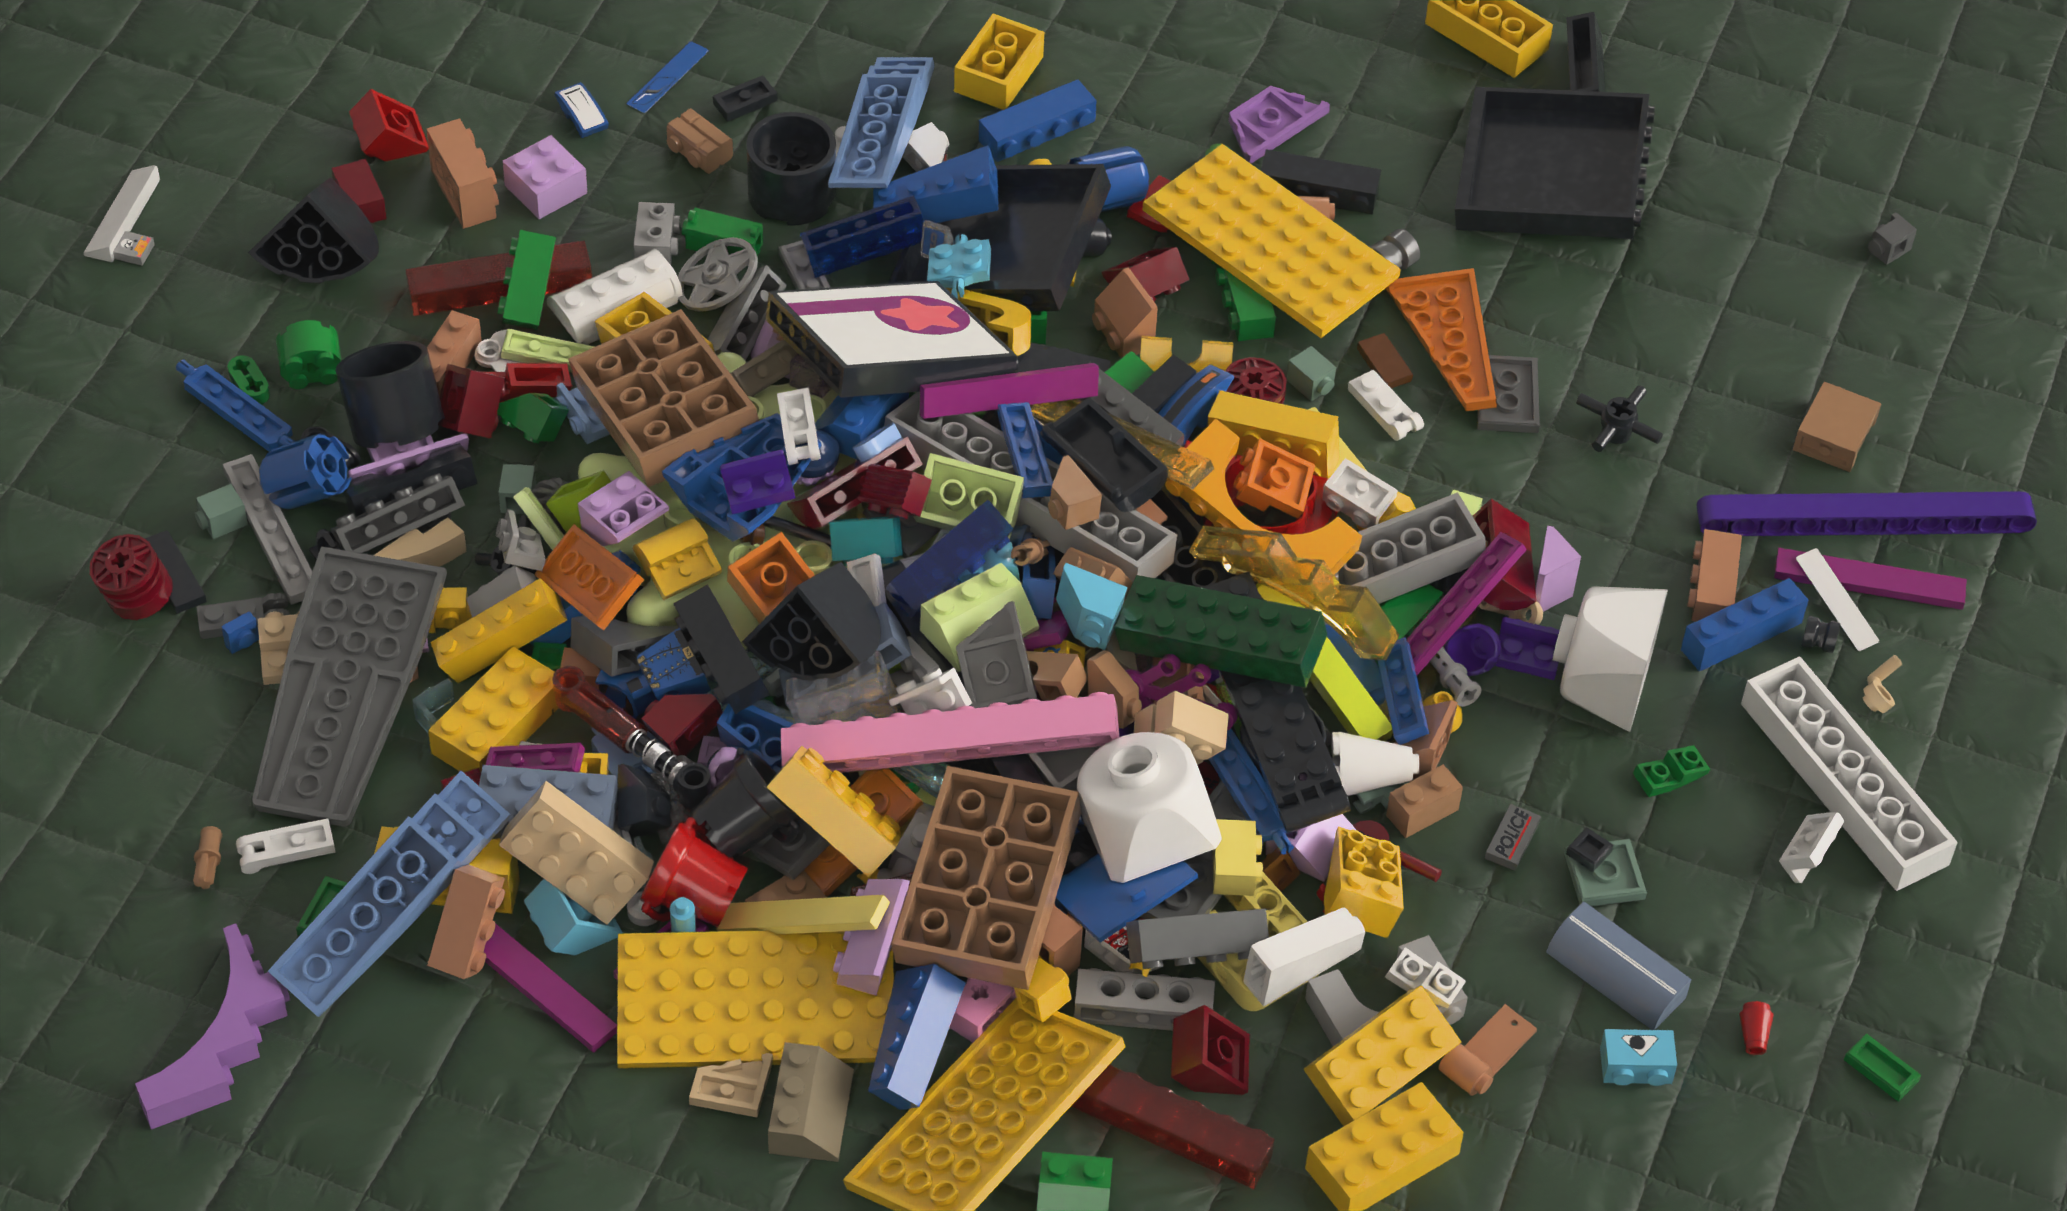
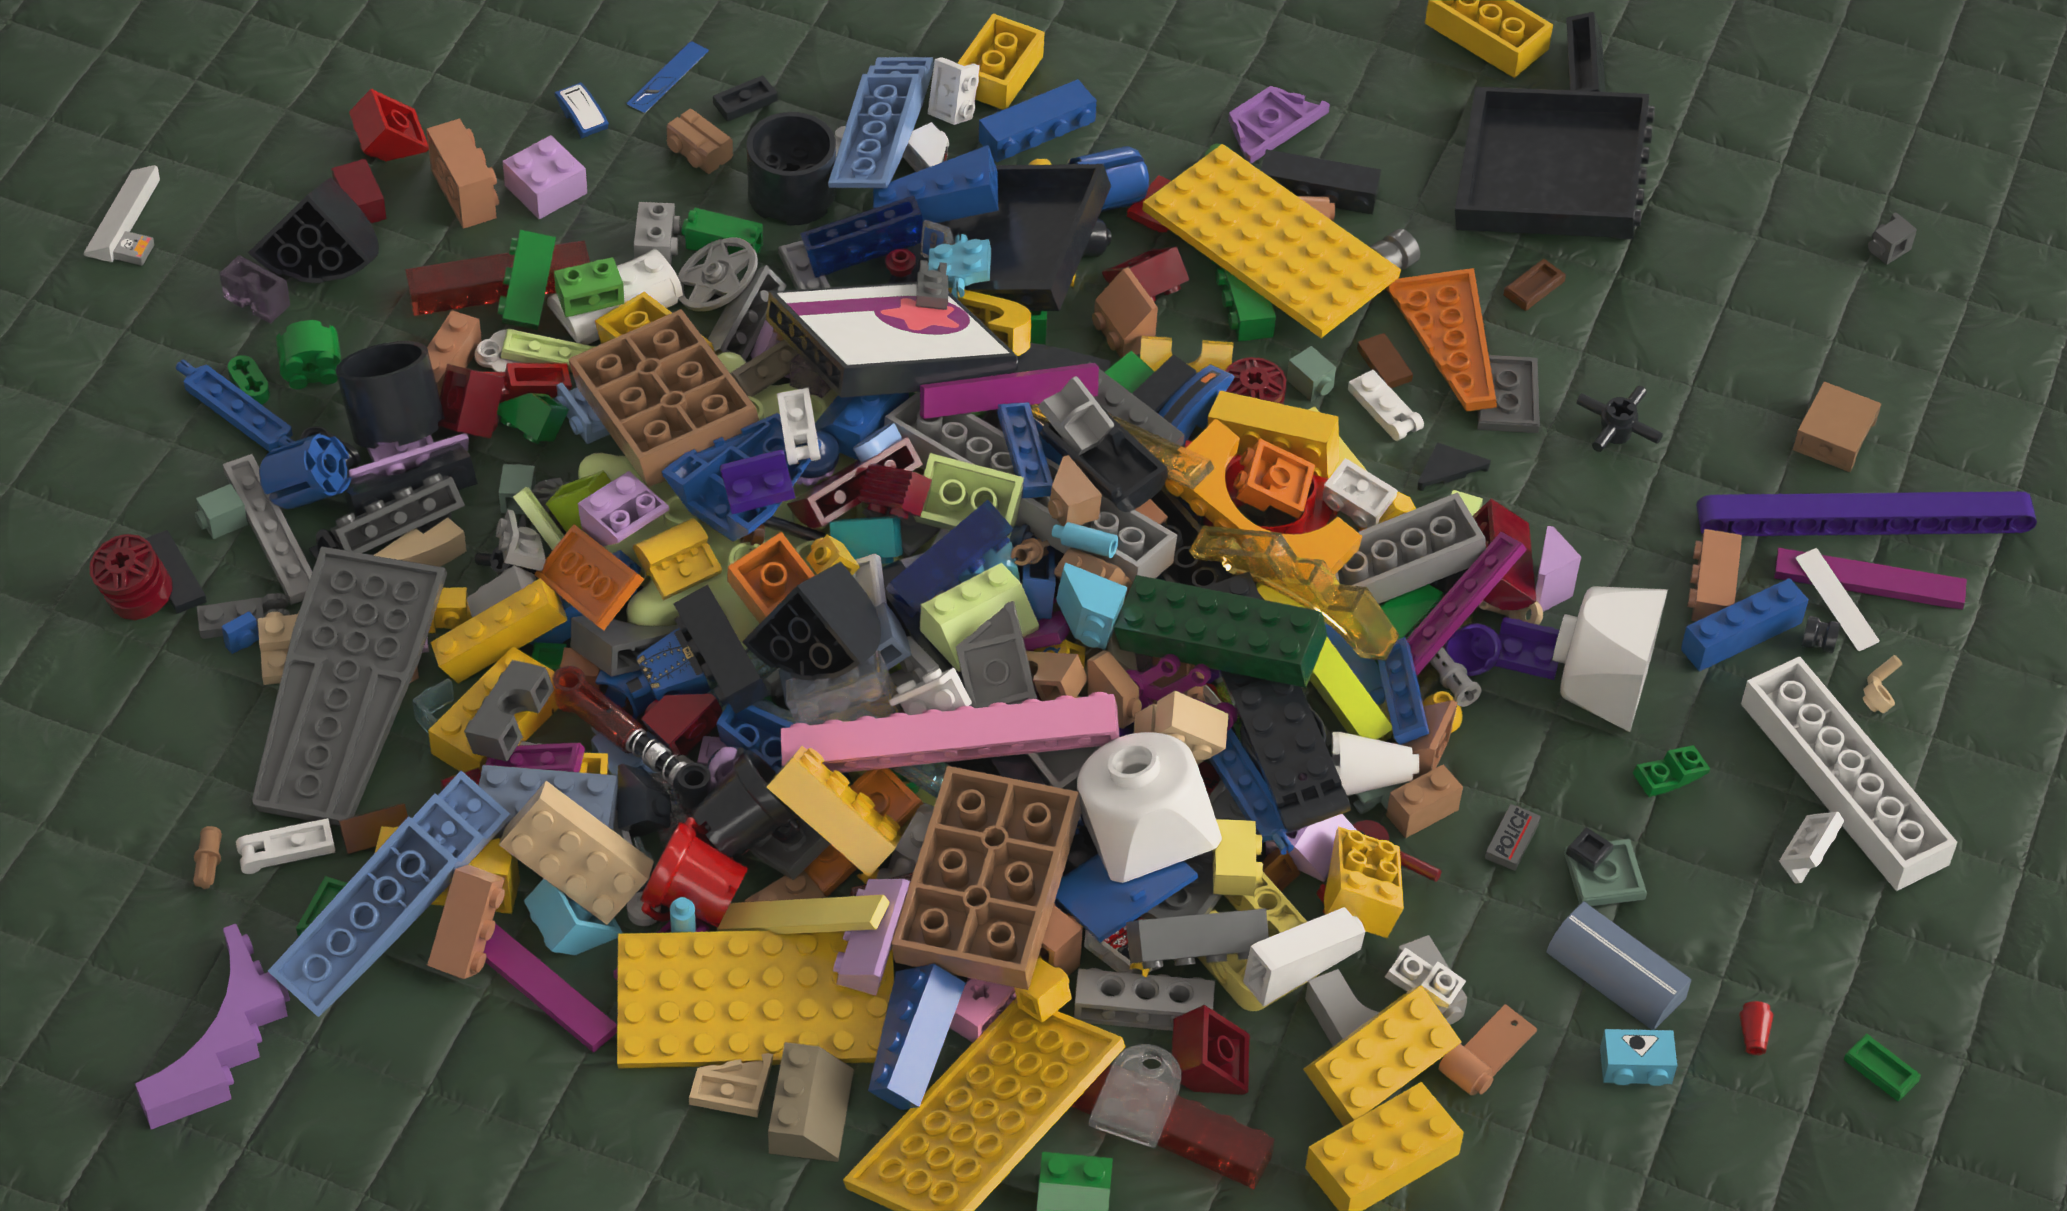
(252, 285): none -> clear purple brick
(364, 829): none -> reddish brown tile
(494, 727): none -> dark grey arch
(589, 287): none -> bright green brick
(828, 552): none -> yellow brick
(900, 262): none -> dark red plate
(932, 286): none -> dark grey hinge
(953, 91): none -> white bracket
(1077, 416): none -> light grey panel
(1086, 539): none -> medium azure cylinder
(1137, 1098): none -> clear plate
(1449, 465): none -> black tile
(1534, 284): none -> reddish brown tile

